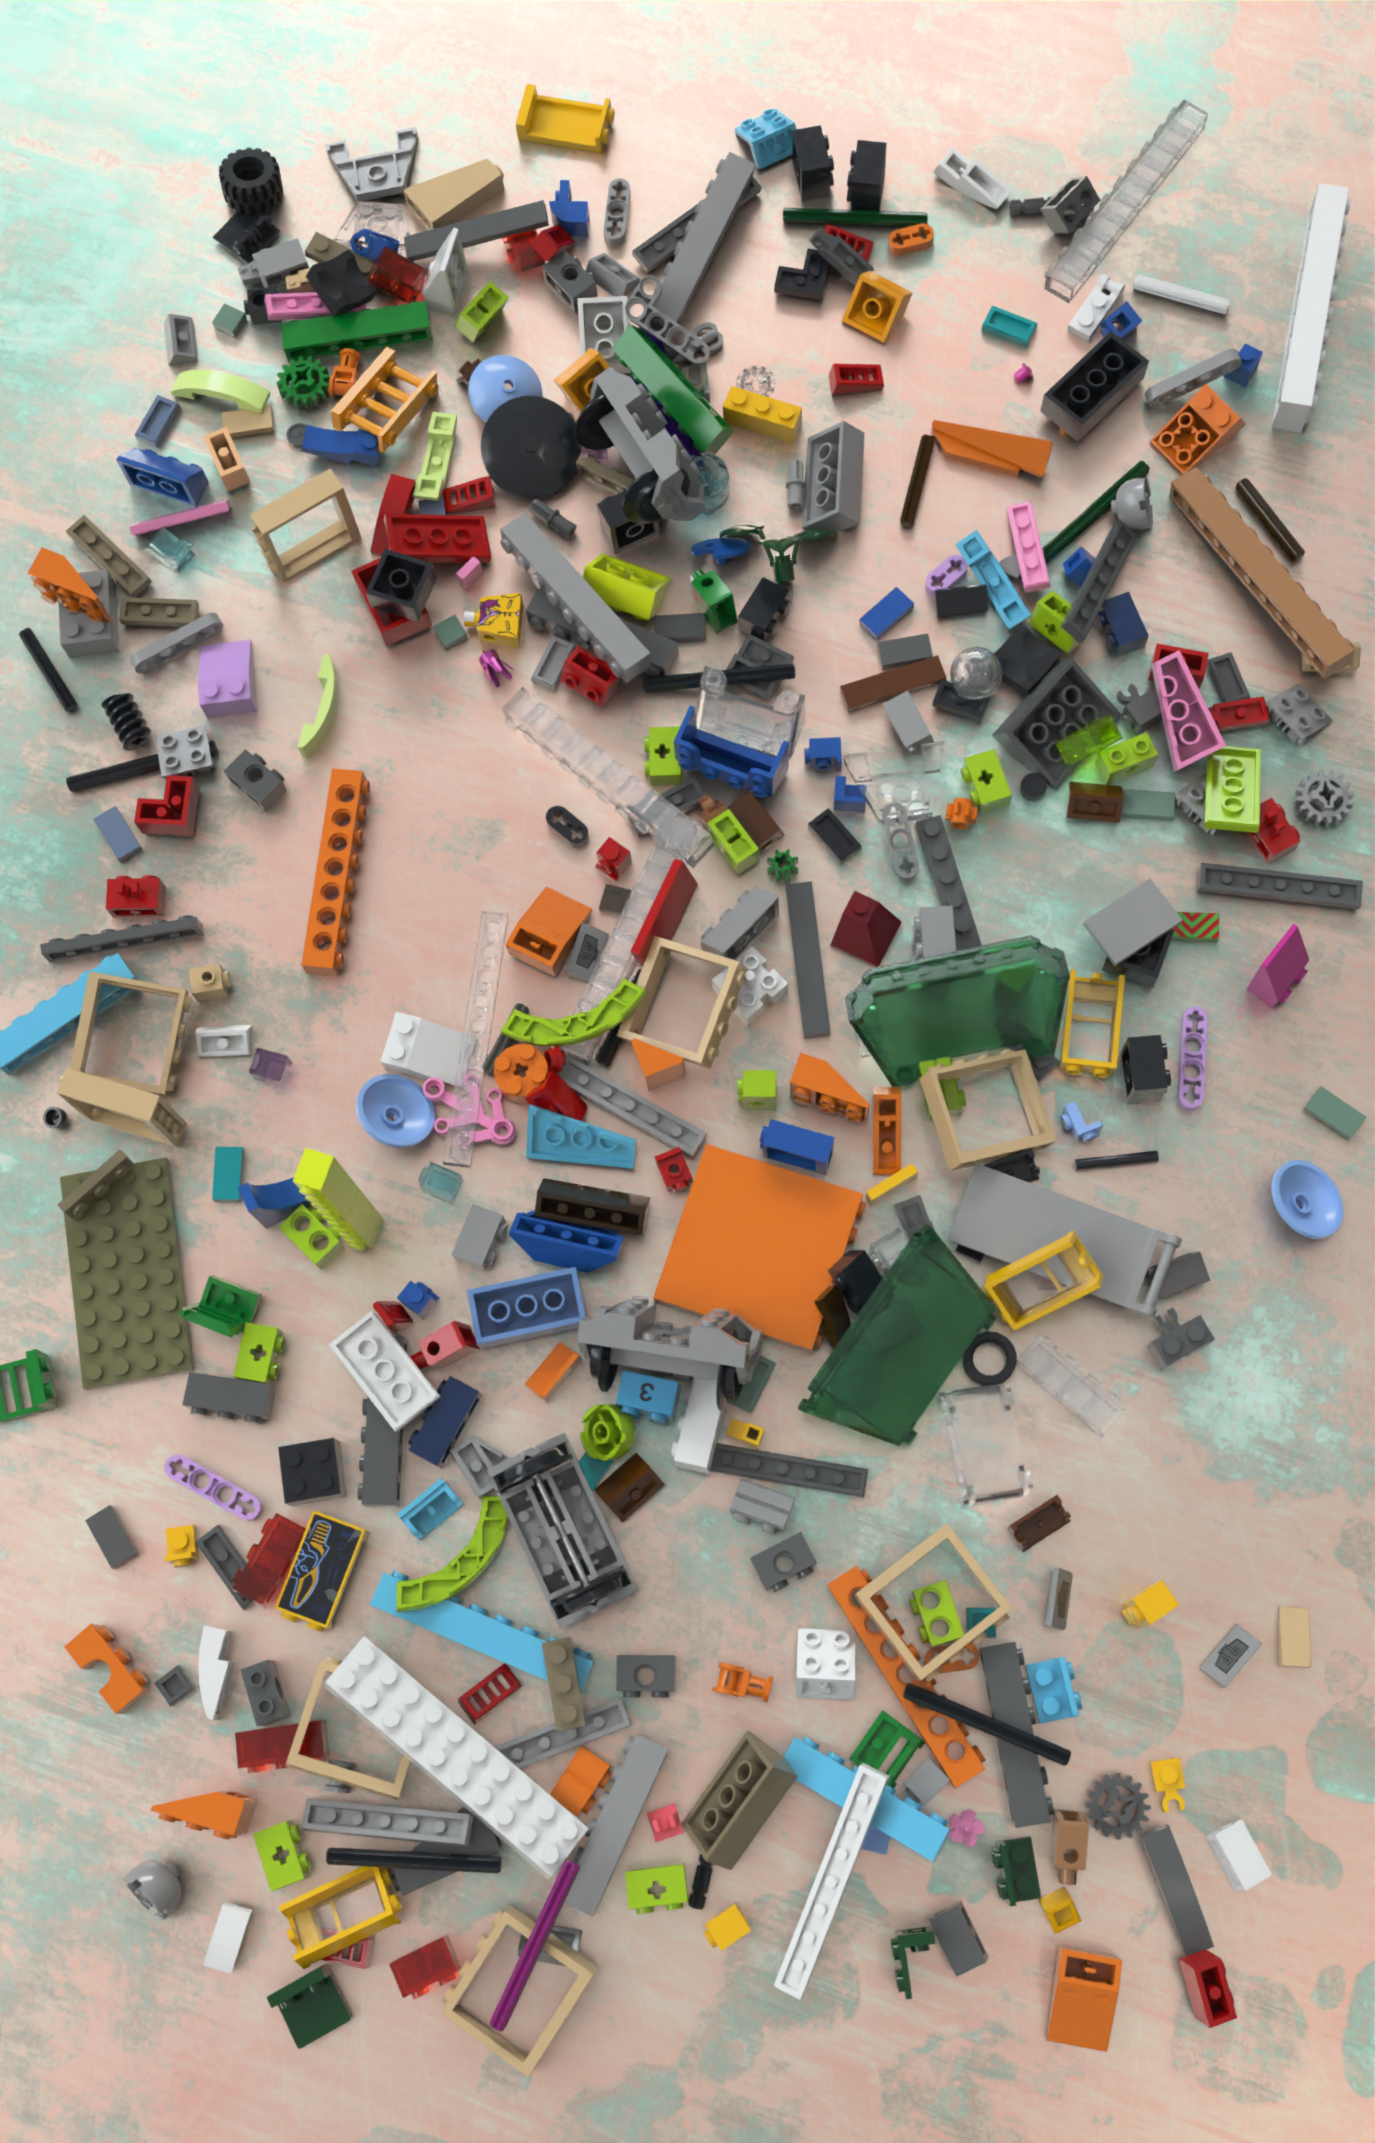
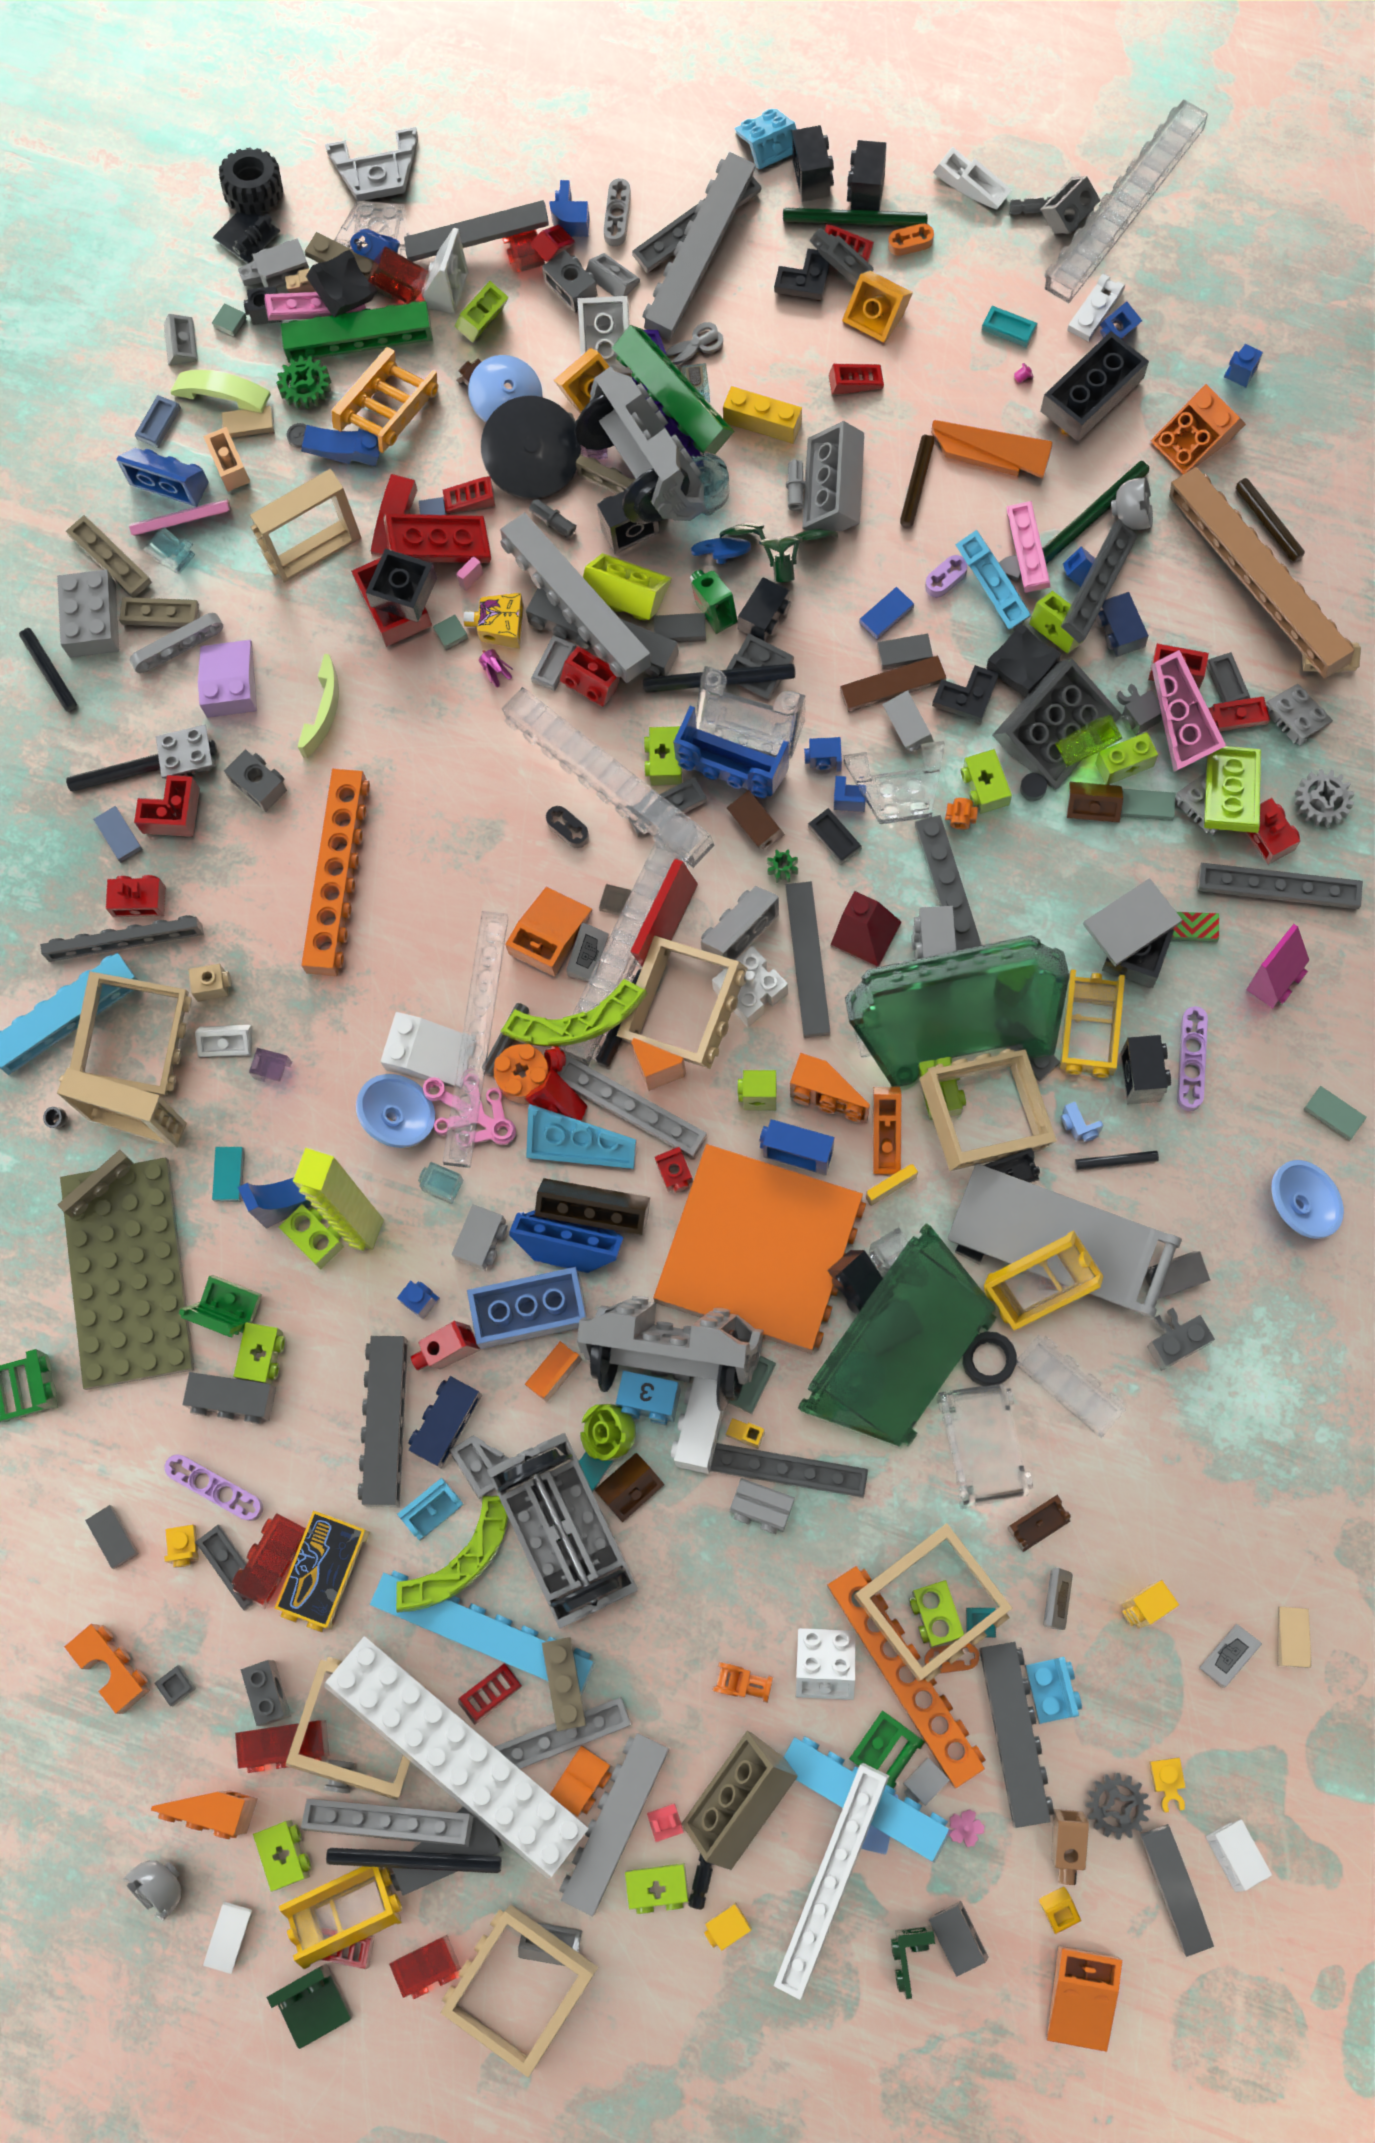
(62, 584): orange slope -> none
(126, 720): black piece -> none
(214, 1670): white slope -> none
(312, 1472): black brick -> none
(345, 374): orange connector -> none
(384, 1371): white tile -> none
(393, 1315): red slope -> none
(437, 457): yellowish green slope -> none
(454, 194): tan slope -> none
(534, 1945): magenta axle -> none
(563, 121): yellow panel -> none
(613, 859): red brick -> none
(664, 1674): dark grey brick -> none
(670, 326): light grey beam -> none
(710, 809): nougat tile -> none
(733, 841): lime brick -> none
(764, 377): clear gear -> none
(794, 1548): dark grey brick -> none
(835, 1313): dark brown slope -> none
(910, 845): light grey beam -> none
(912, 1216): dark grey slope -> none
(961, 600): black tile -> none
(976, 673): clear cylinder -> none
(987, 1724): black axle -> none
(1017, 1870): dark green bracket -> none
(1181, 294): white axle -> none
(1193, 378): light grey beam -> none
(1208, 1988): red brick -> none
(1311, 308): white brick -> none

